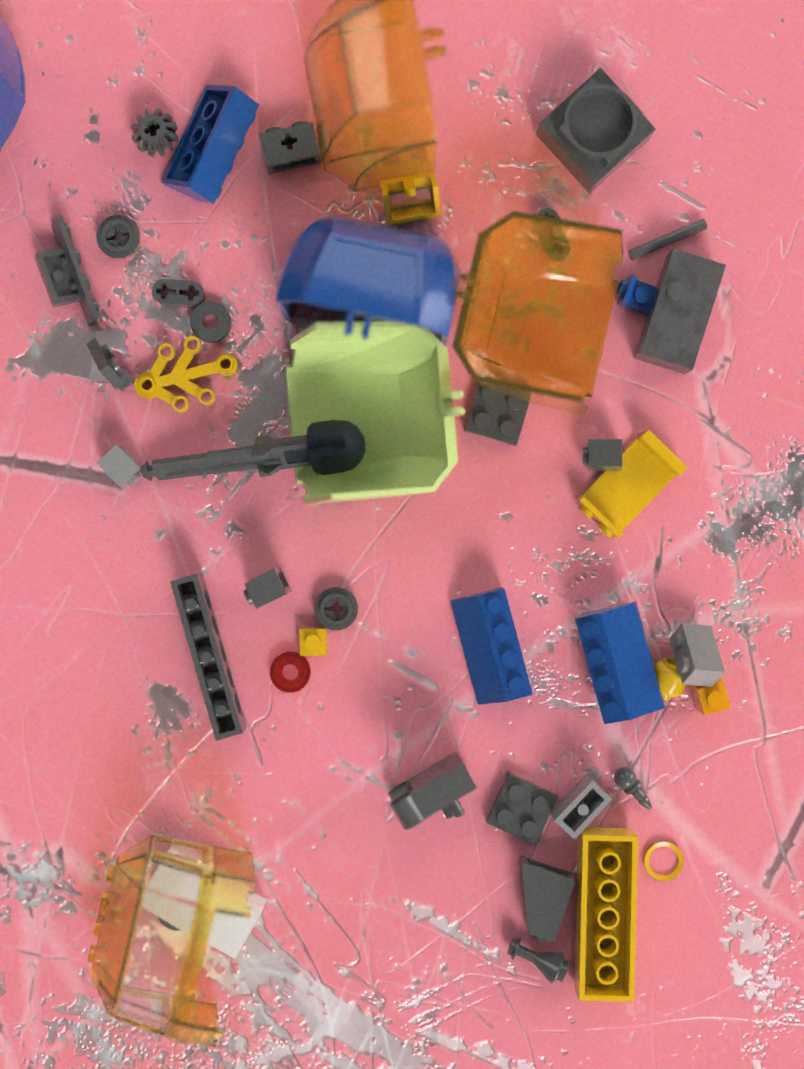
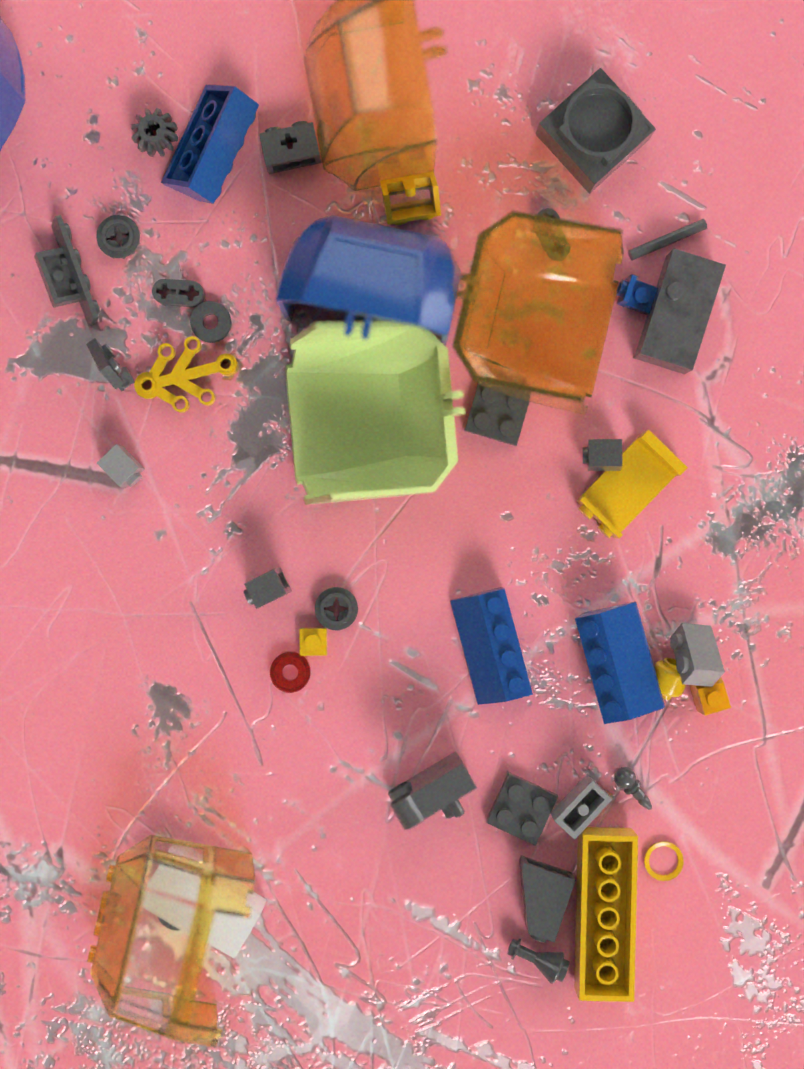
(209, 656): dark grey brick -> none
(327, 448): piece -> none

